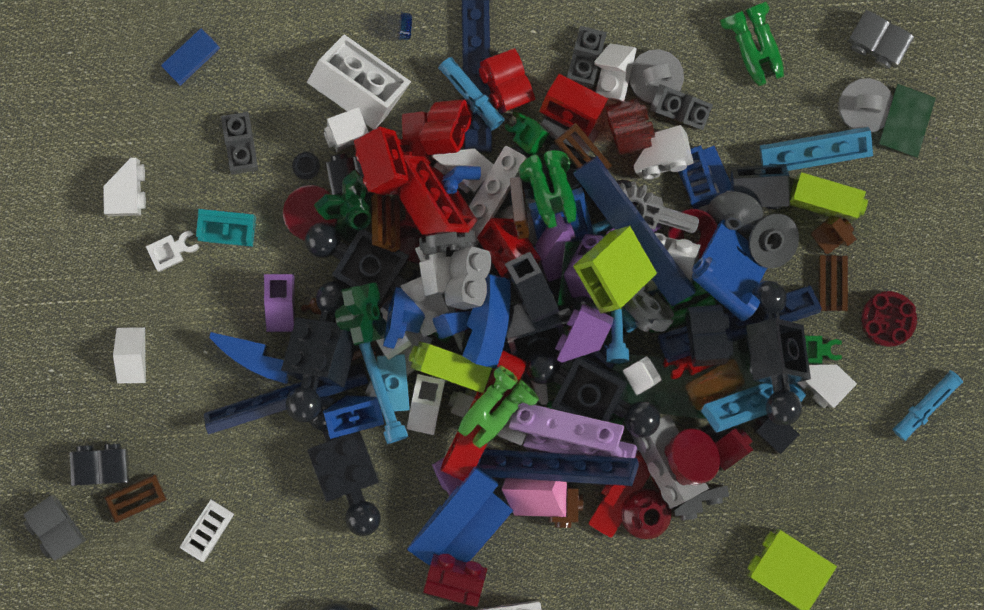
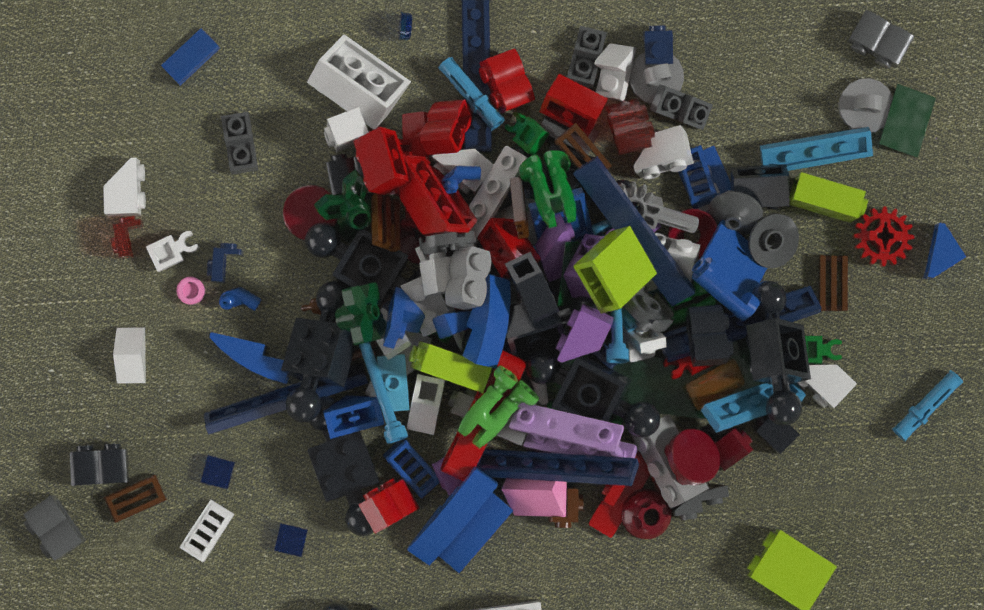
(121, 242): none -> clear red bracket
(190, 290): none -> bright pink tile
(217, 267): none -> dark blue bracket
(218, 472): none -> clear blue tile
(226, 227): teal hinge -> none
(237, 297): none -> blue arm
(279, 302): medium lavender slope -> none
(291, 539): none -> clear blue tile
(306, 165): black plate -> none
(389, 505): none -> red brick
(395, 450): none -> blue slope
(455, 579): dark red brick -> none
(642, 343): none -> white slope
(642, 375): white slope -> none
(658, 45): none -> dark blue bracket
(751, 56): green piece -> none
(833, 233): reddish brown bracket -> none
(884, 223): none -> red gear
(889, 319): dark red tile -> none
(943, 252): none -> blue slope

